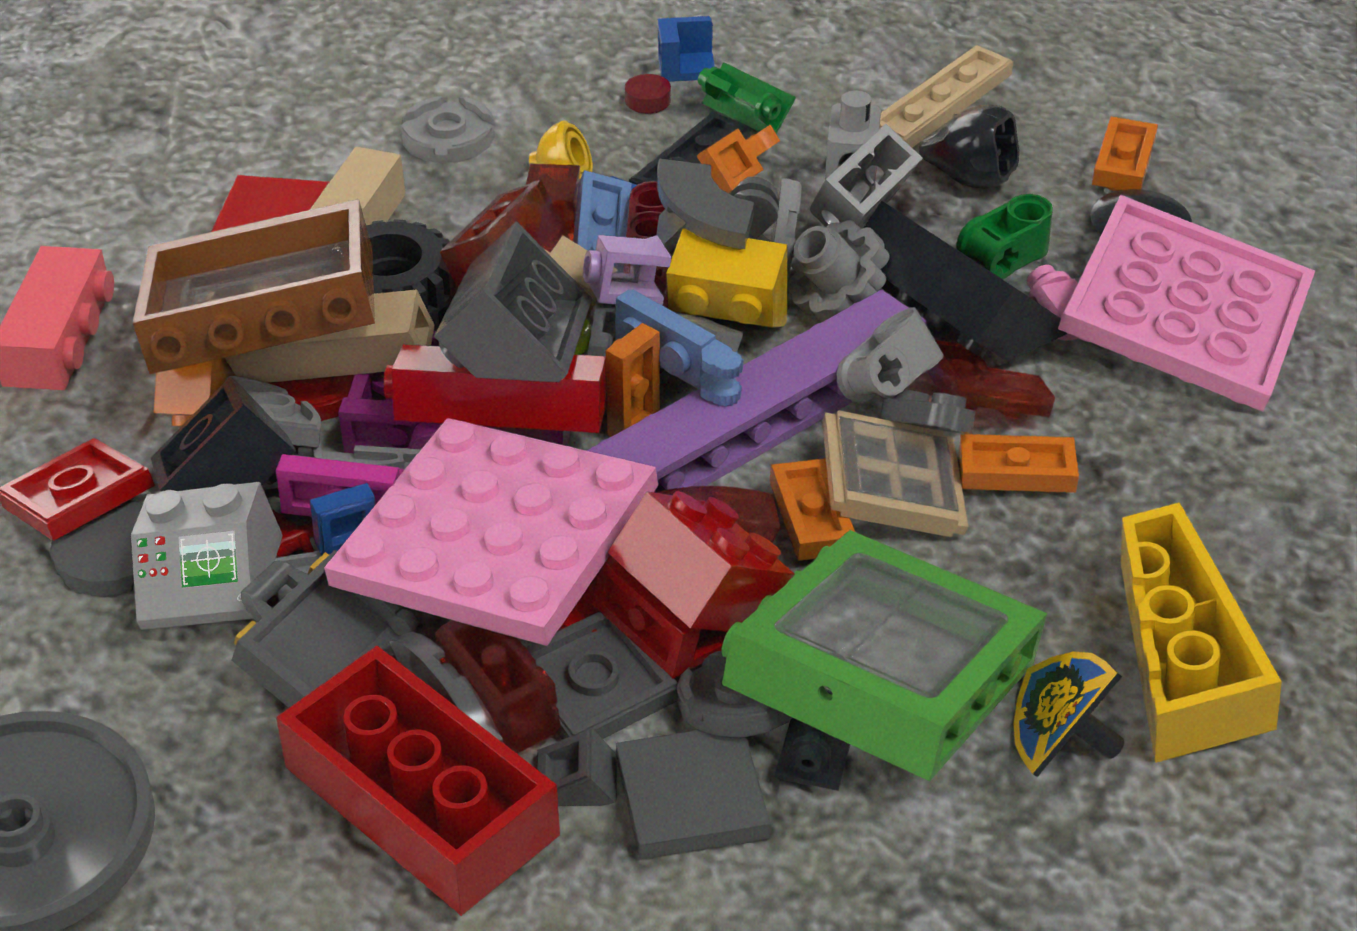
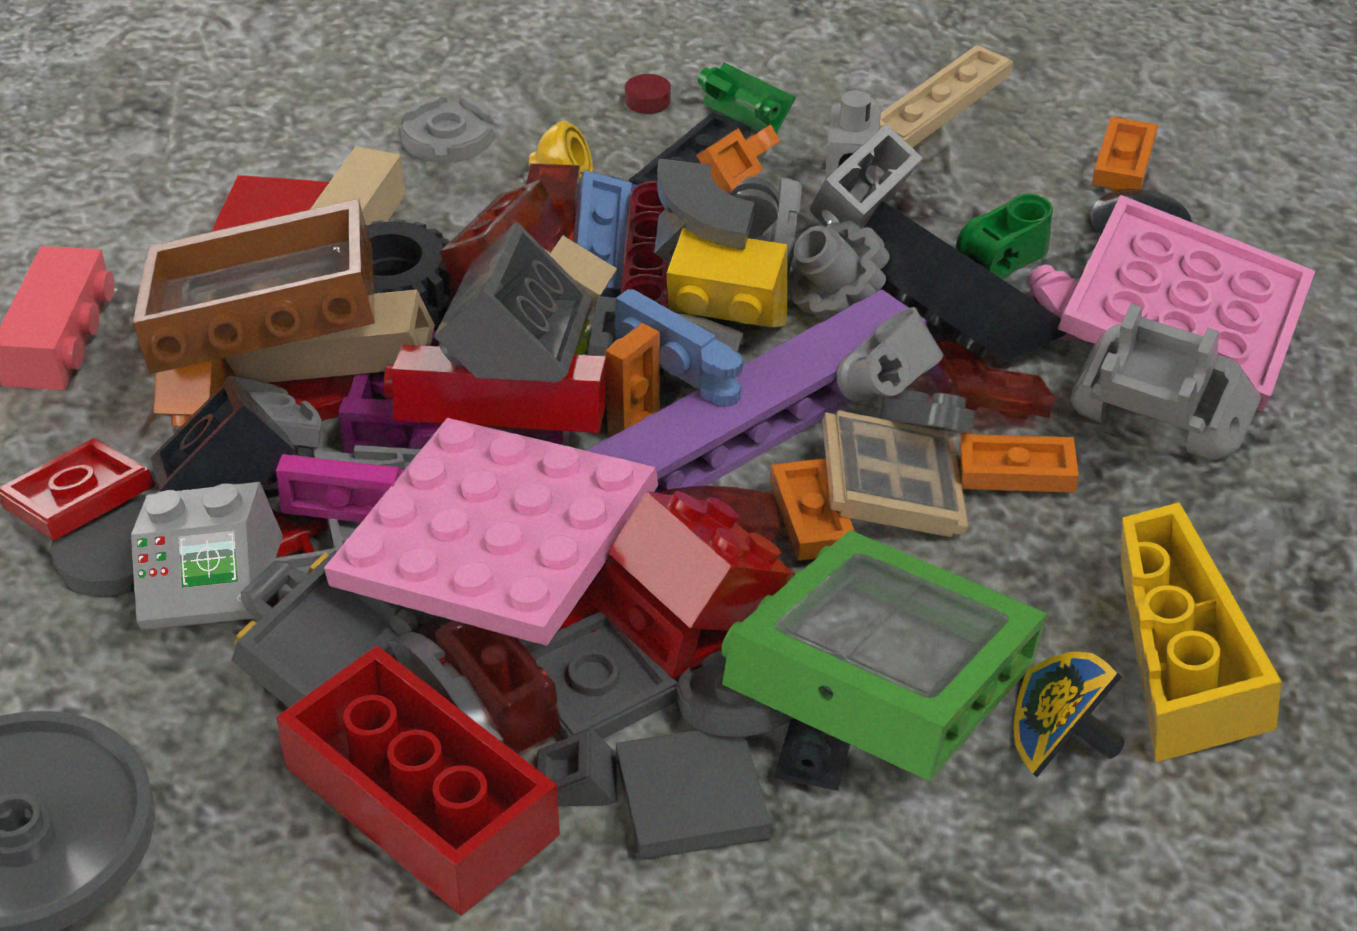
(338, 516): blue tile -> none
(625, 265): lavender window -> none
(684, 47): blue panel -> none
(975, 147): black piece -> none
(1165, 377): none -> light grey piece

